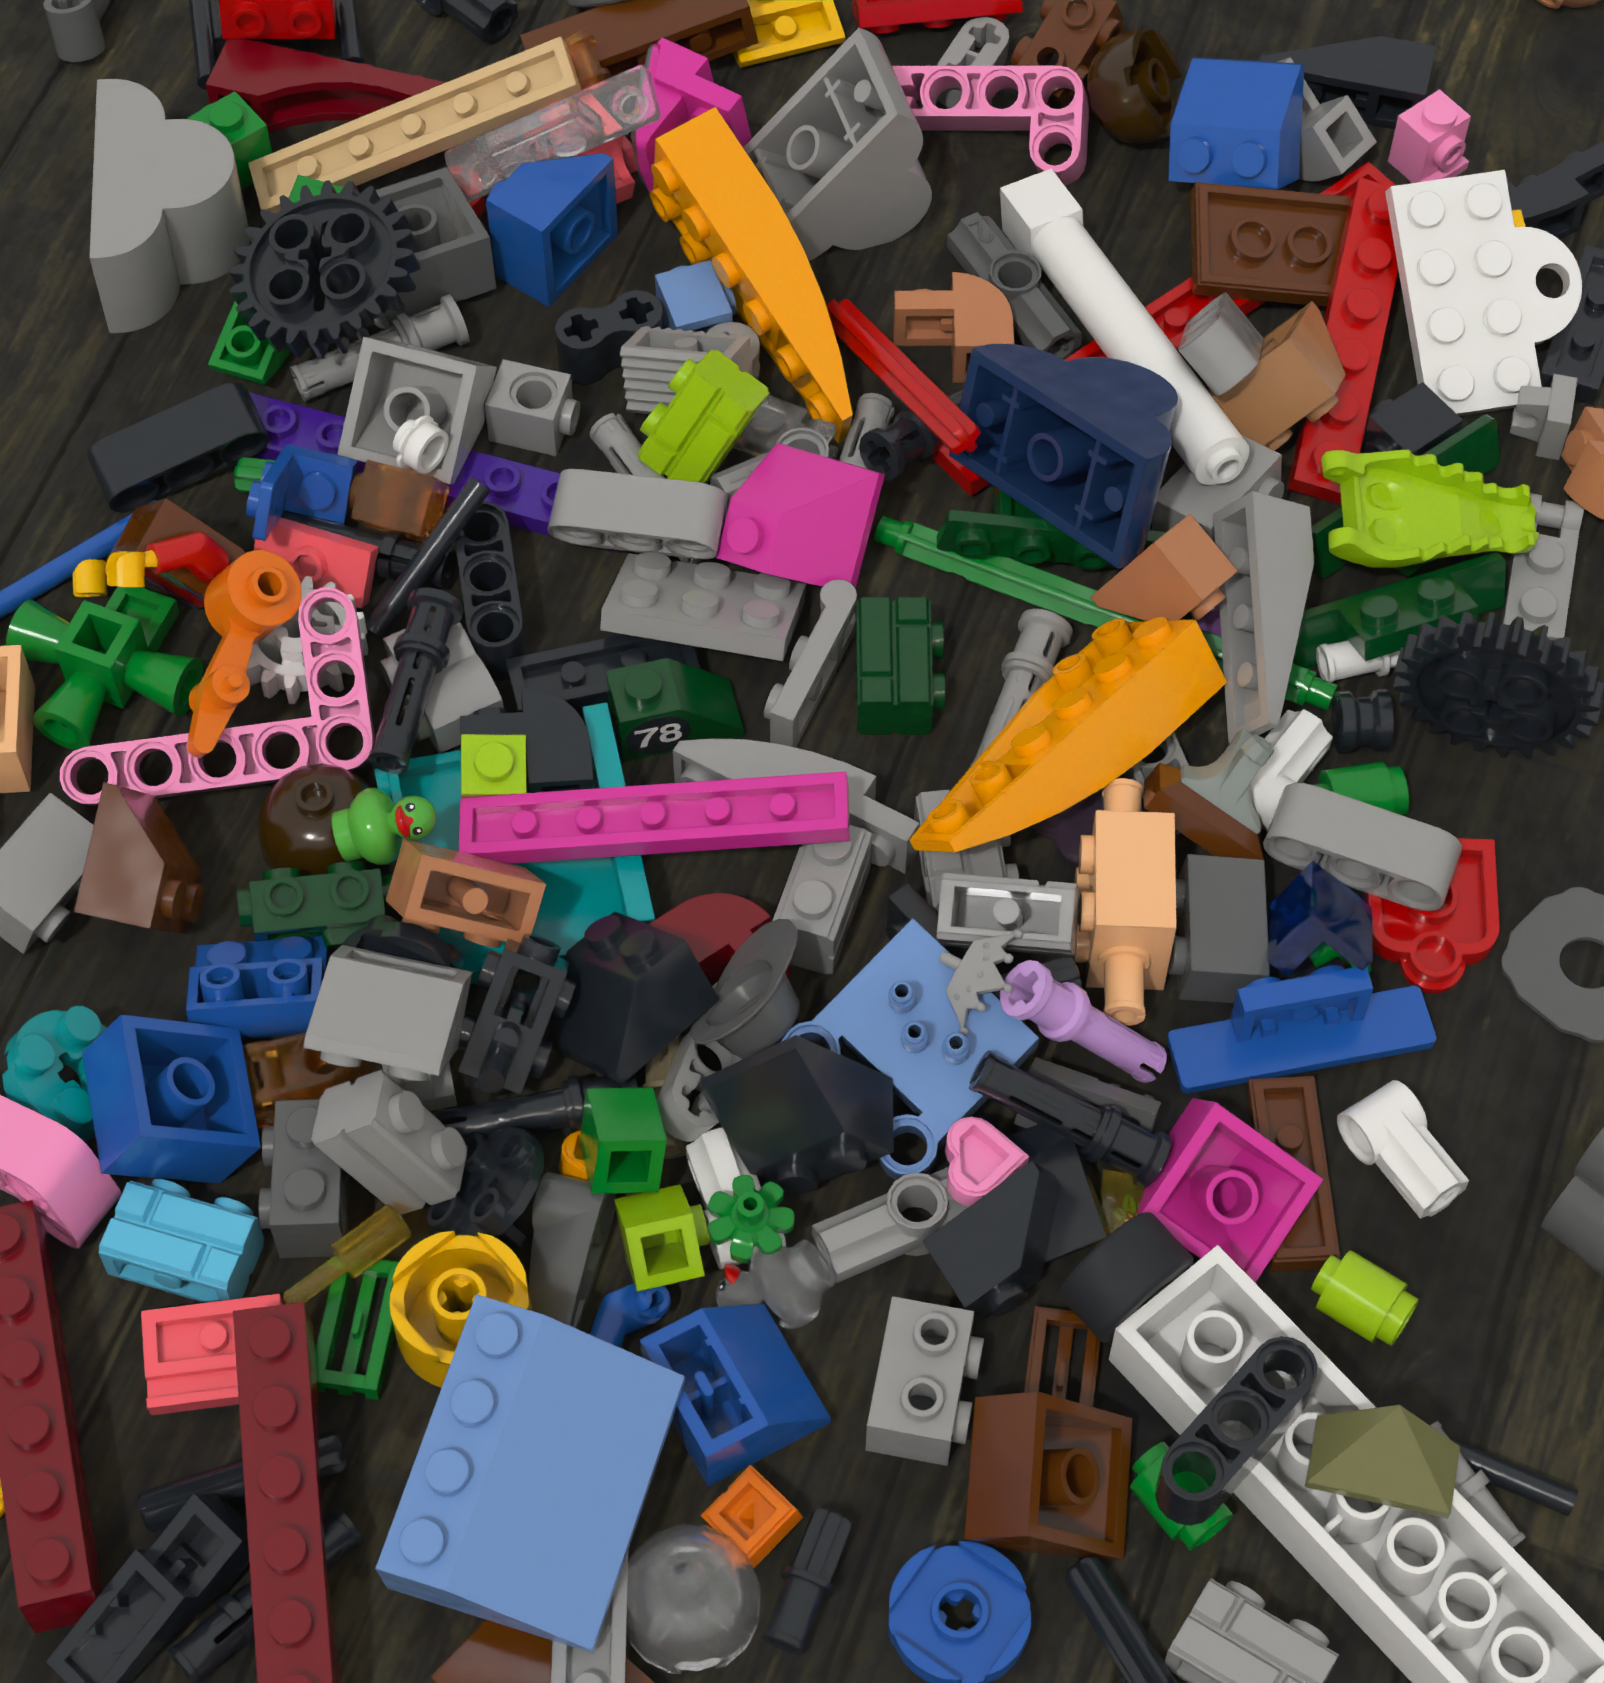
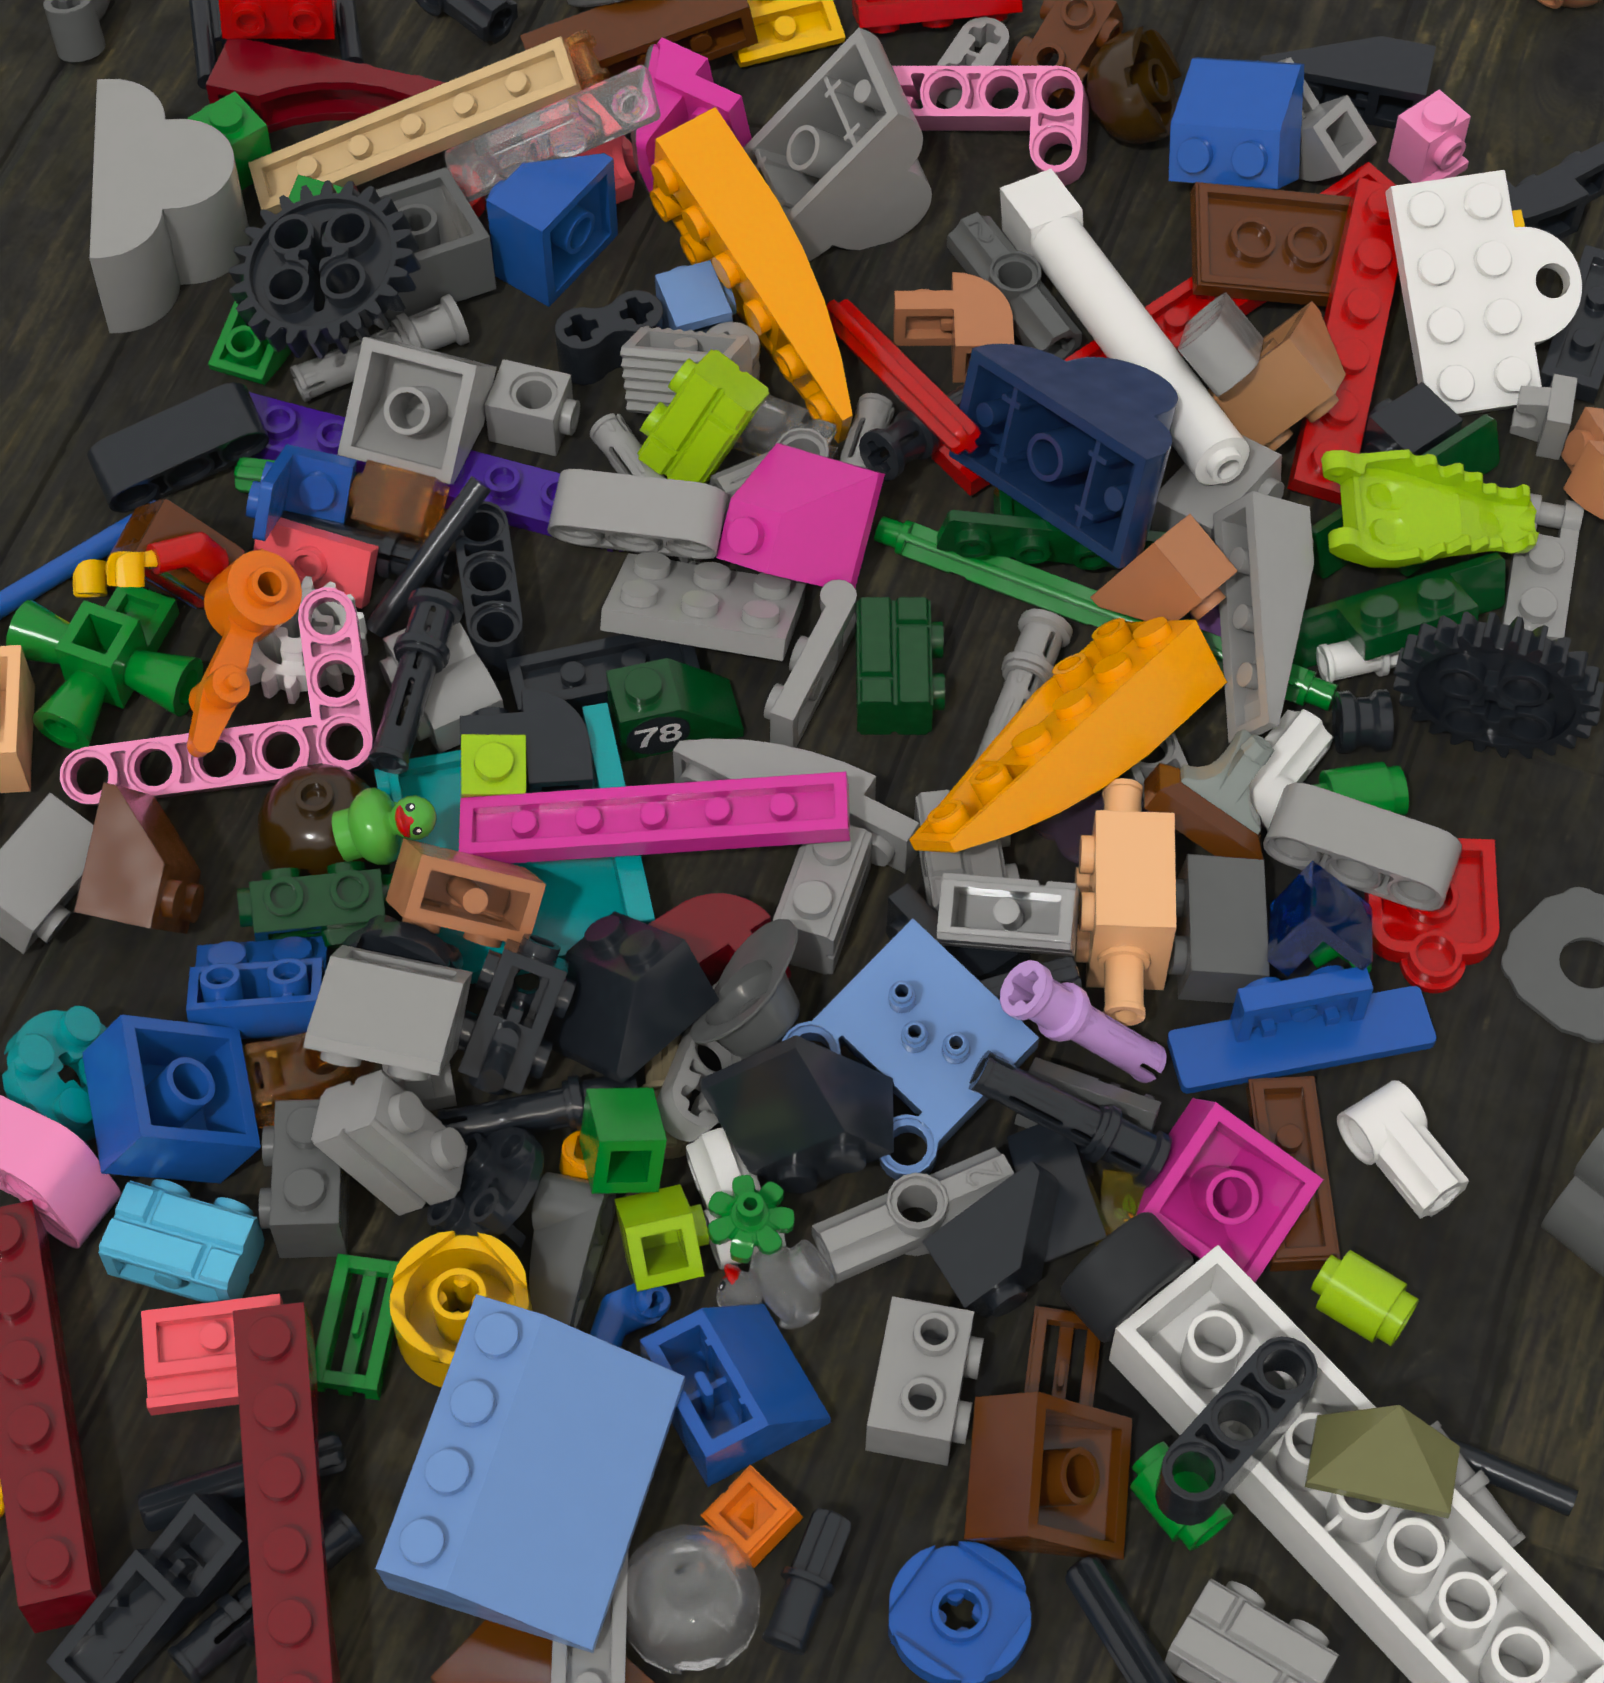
(354, 1253): clear yellow axle -> none
(420, 444): white plate -> none
(977, 974): light grey piece -> none
(979, 1159): bright pink tile -> none

